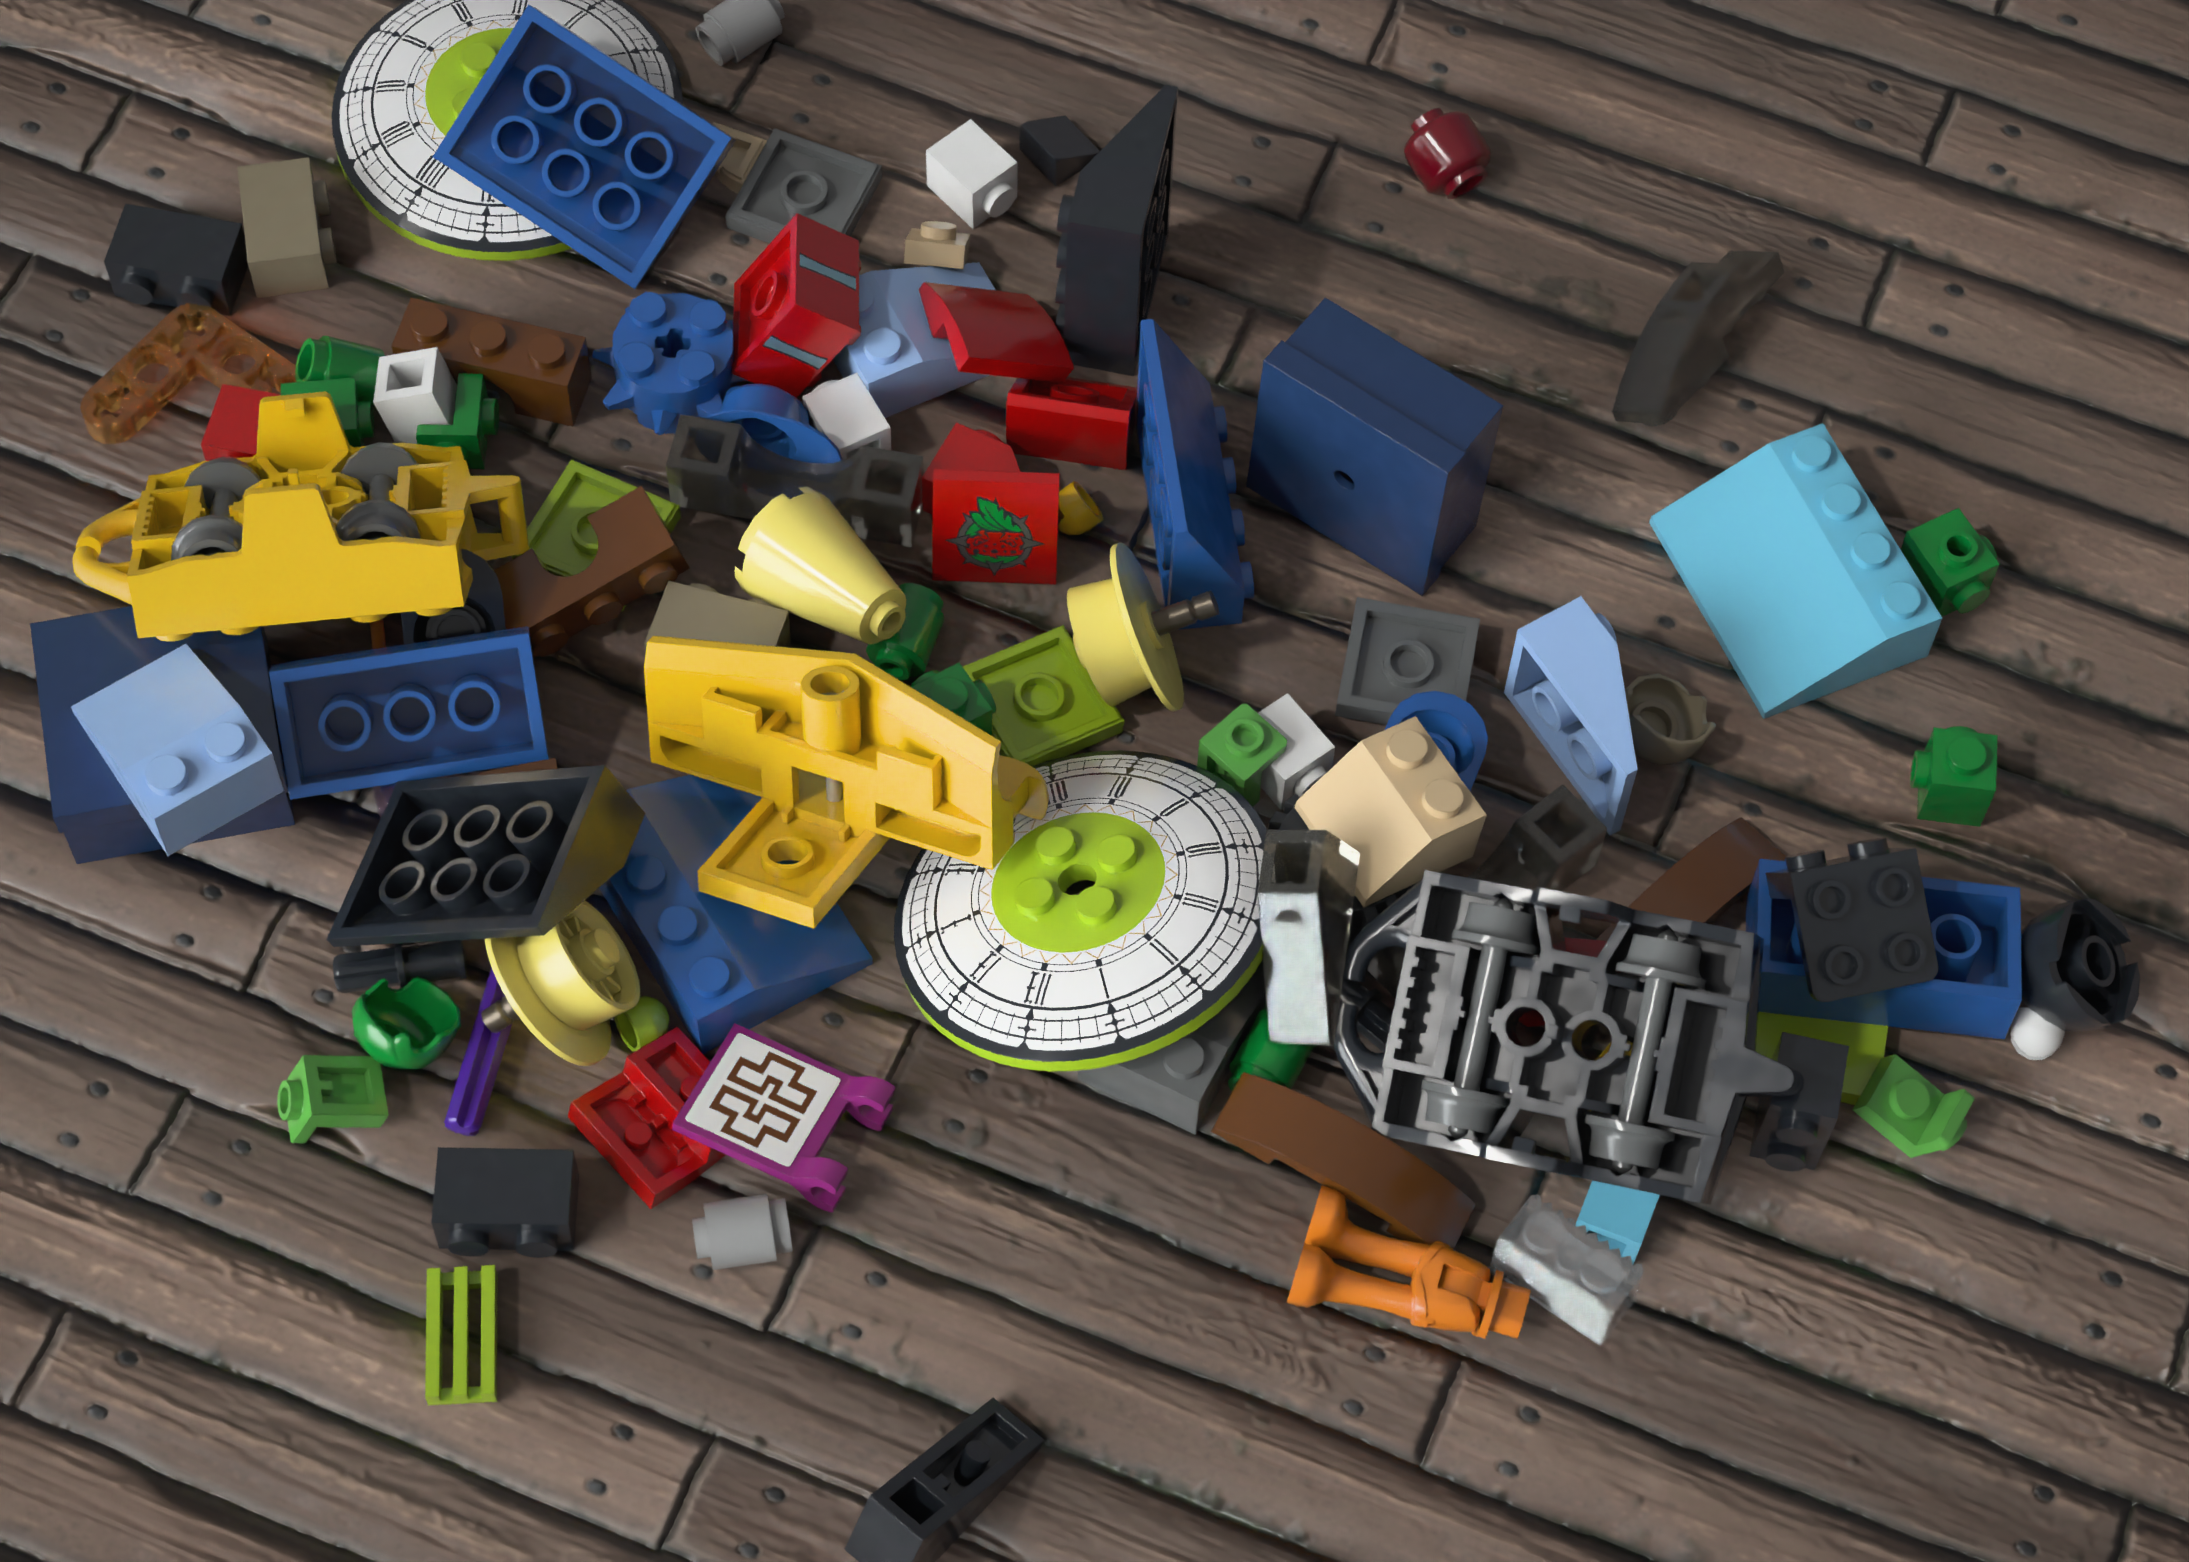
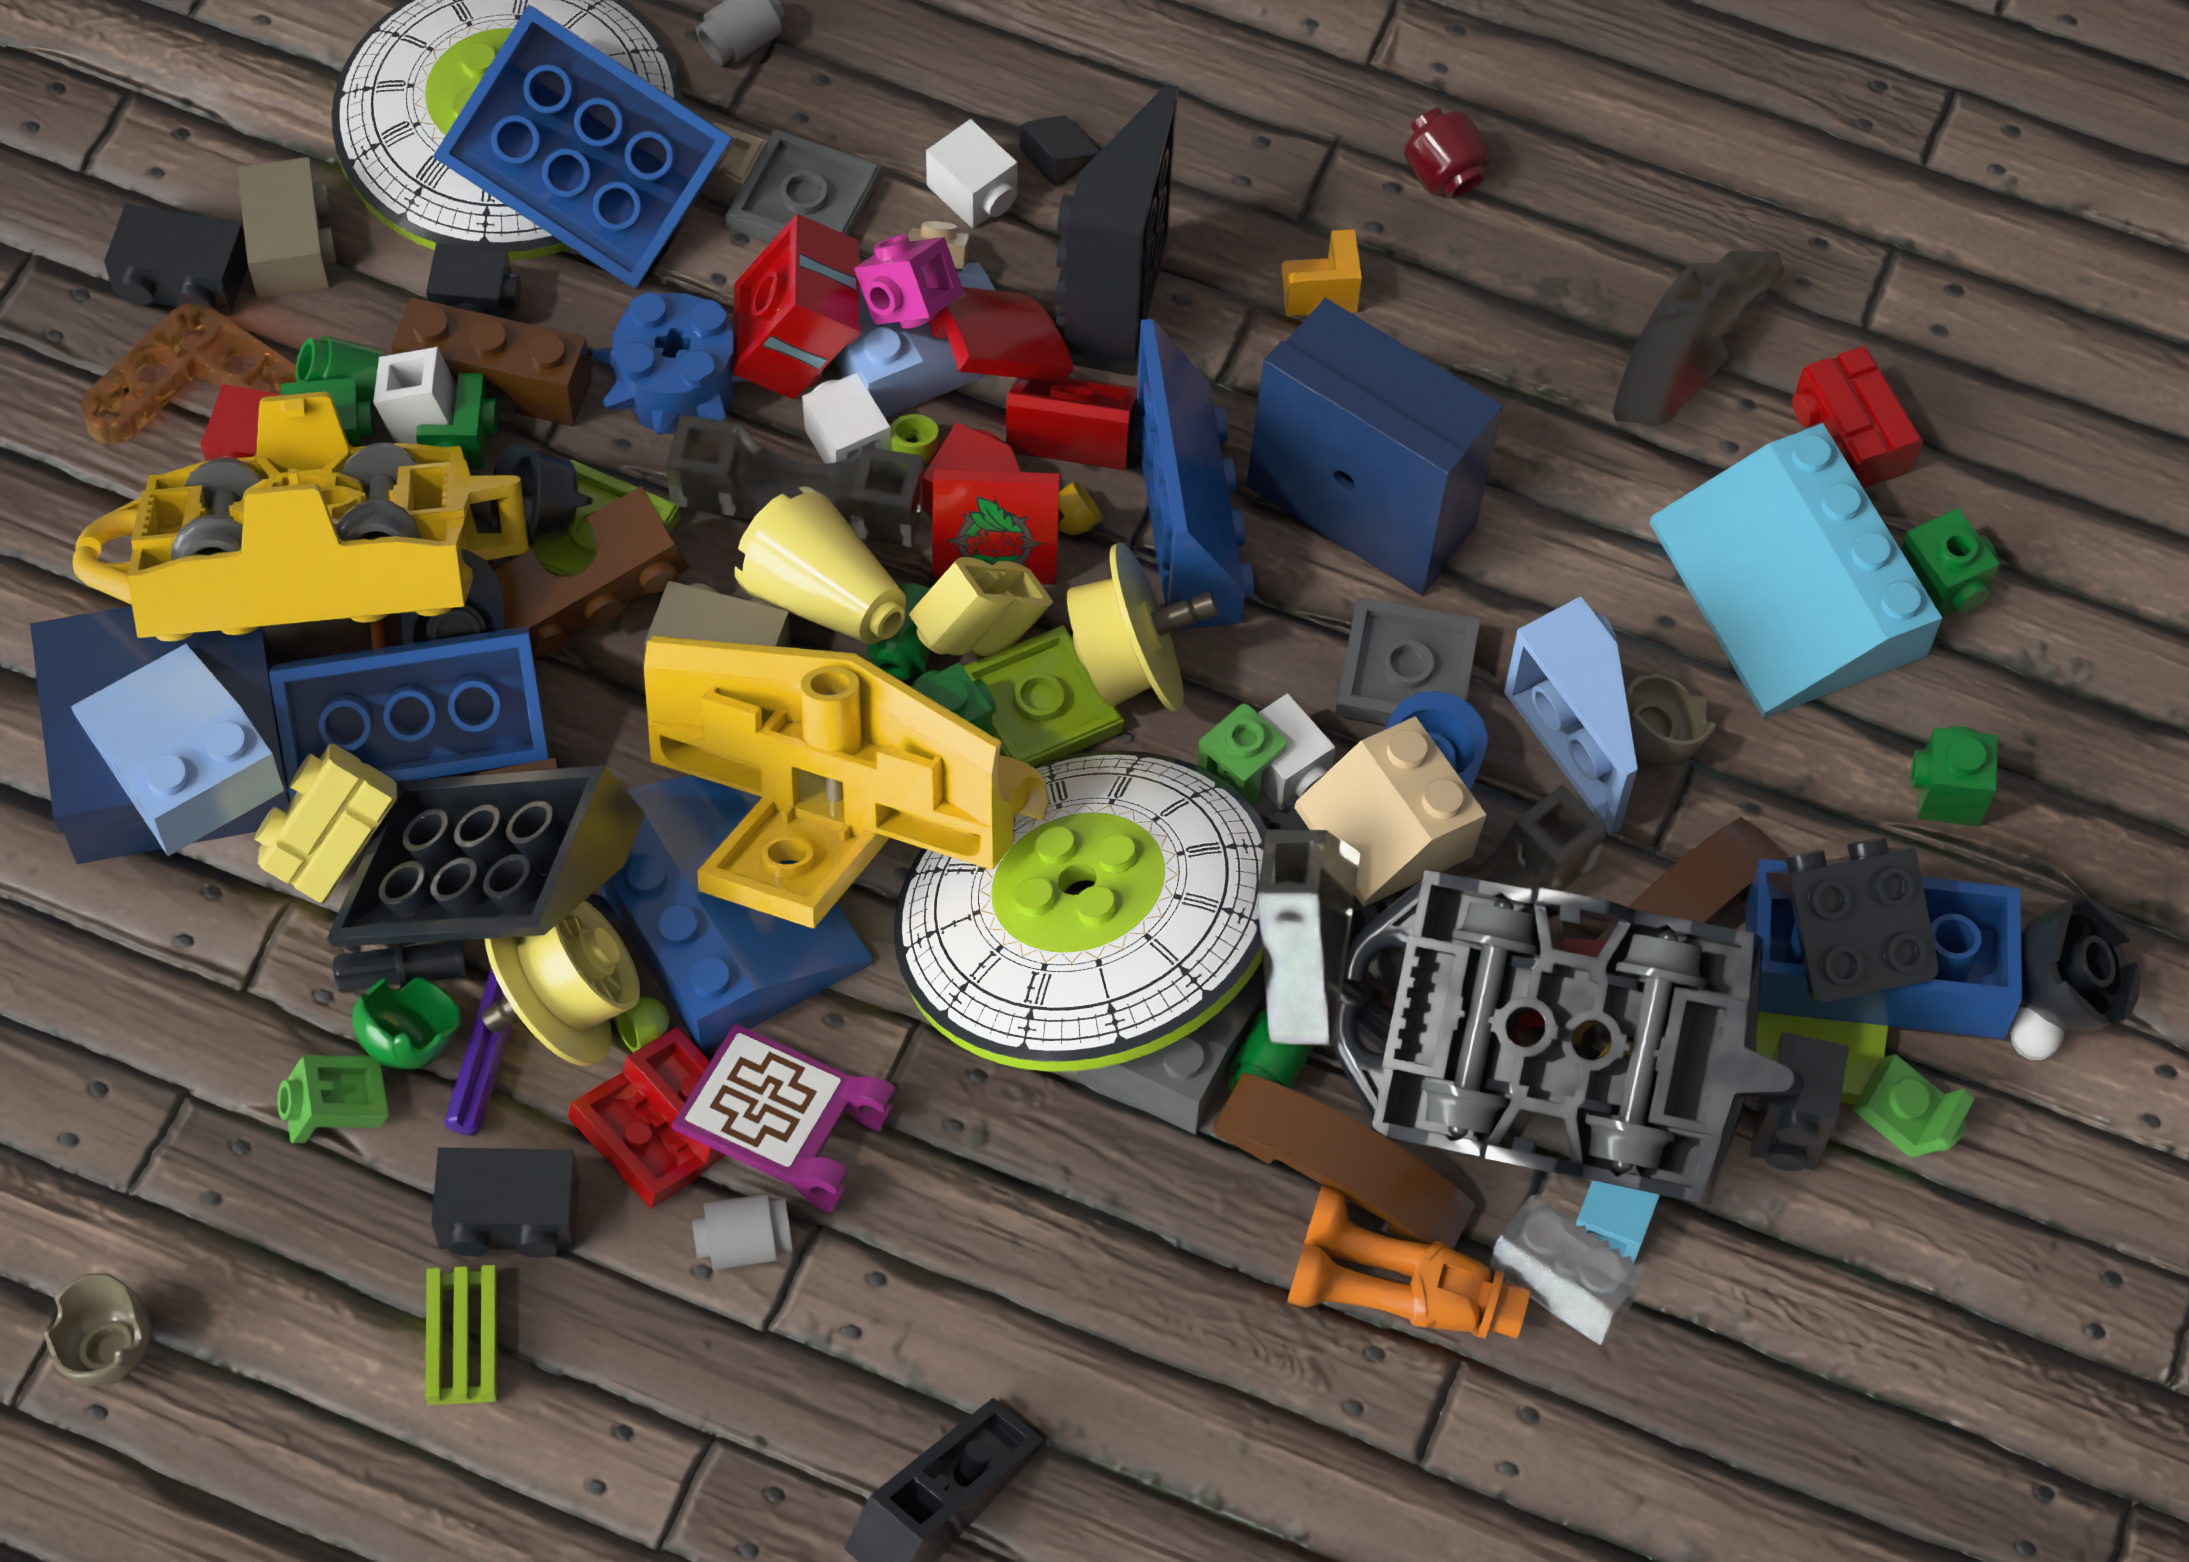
(98, 1330): none -> dark tan hair
(325, 822): none -> light yellow brick
(474, 280): none -> black brick
(547, 490): none -> black piece
(776, 423): blue piece -> none
(899, 288): none -> dark pink brick
(920, 428): none -> lime hinge
(979, 608): none -> light yellow brick
(1334, 278): none -> light orange panel
(1859, 415): none -> red brick

